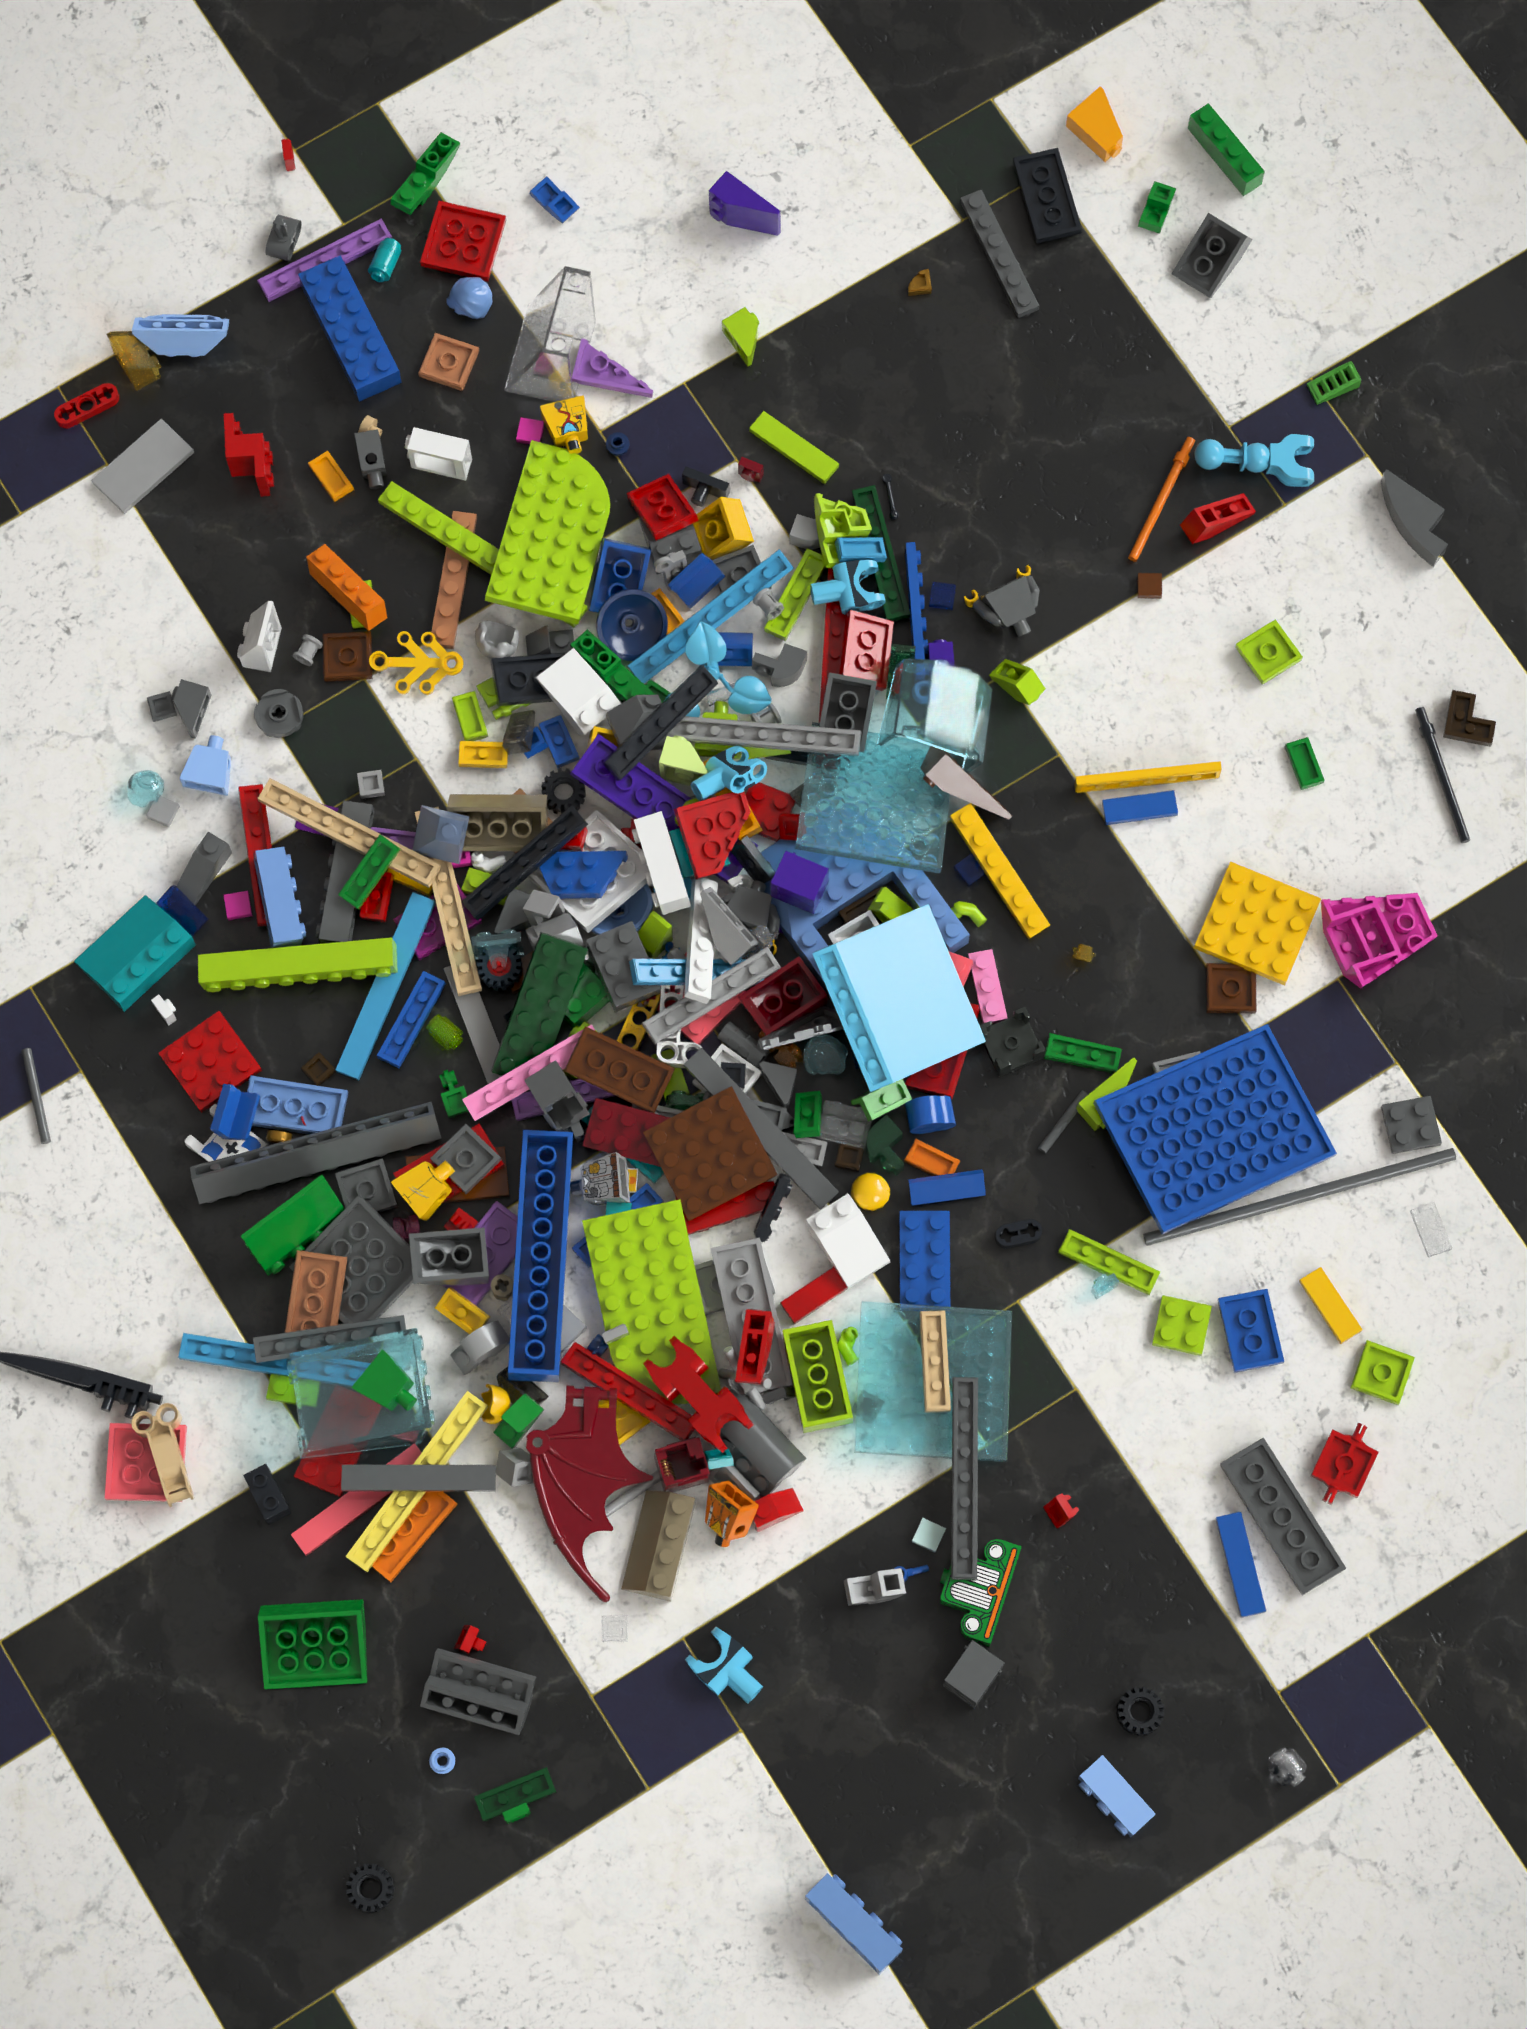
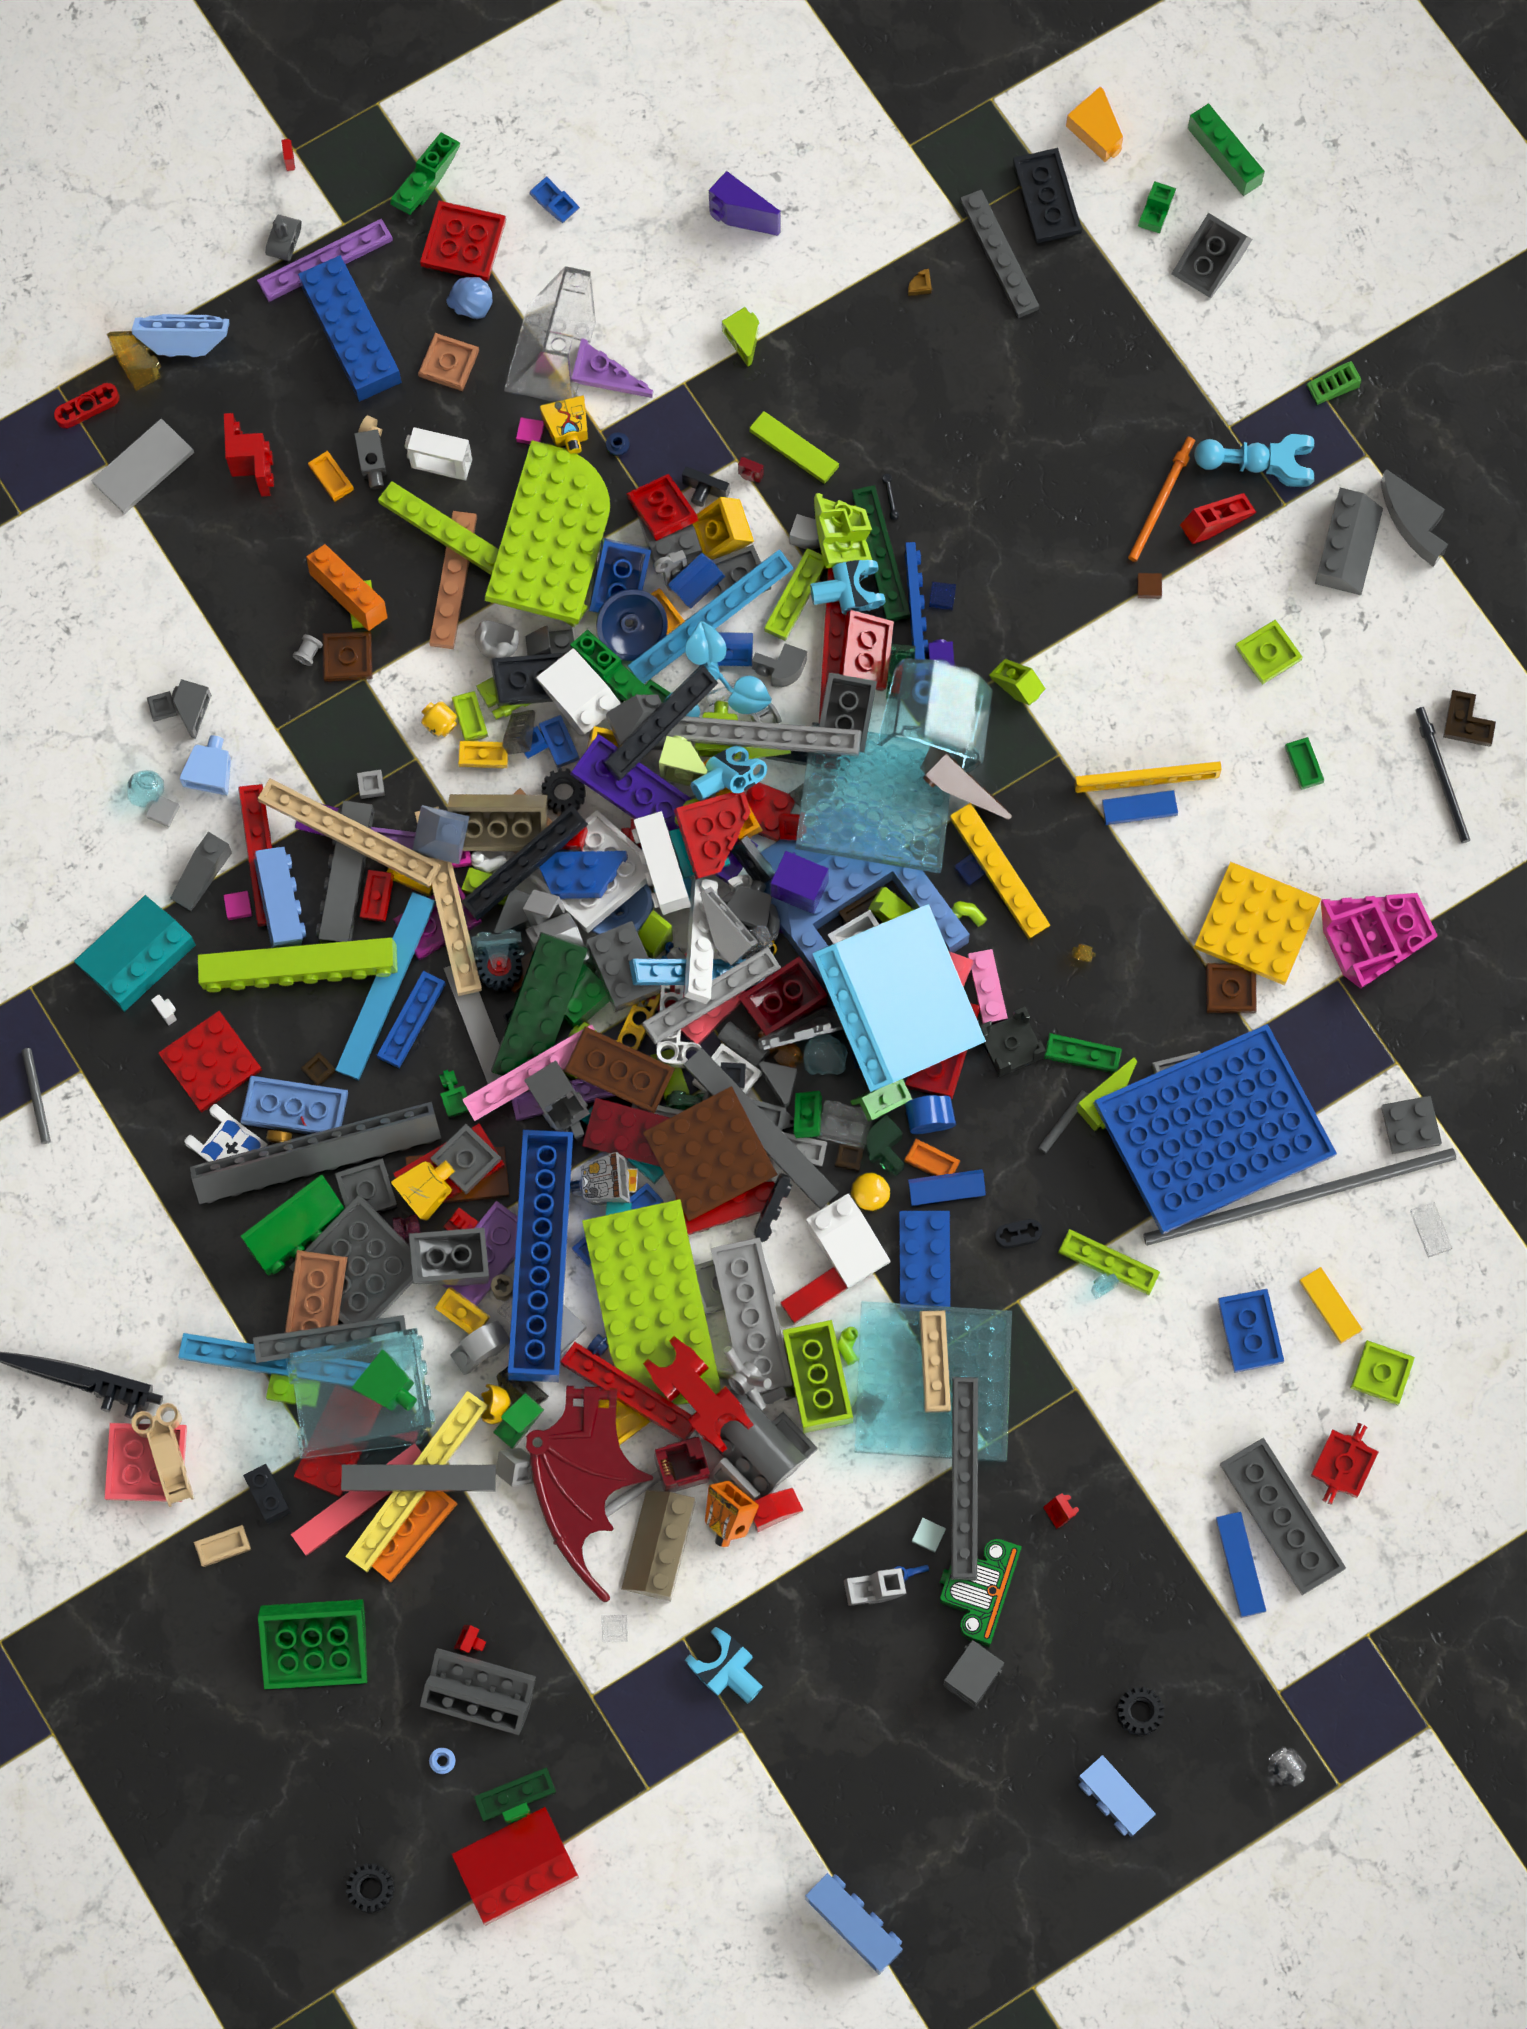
(182, 910): clear blue plate -> none
(222, 1546): none -> tan tile
(234, 1113): blue panel -> none
(260, 639): white slope -> none
(276, 726): dark grey plate -> none
(369, 871): green tile -> none
(385, 260): teal head -> none
(420, 663): yellow plant -> none
(438, 719): none -> yellow head
(445, 1032): clear neon green brick -> none
(515, 1866): none -> red slope
(615, 1334): light grey tile -> none
(717, 1459): teal tile -> none
(755, 1346): red slope -> none
(768, 604): light grey bush -> none
(795, 1435): none -> dark grey tile
(860, 549): dark azure tile -> none
(1009, 602): dark grey torso -> none
(1181, 1325): lime plate -> none
(1349, 542): none -> dark grey slope

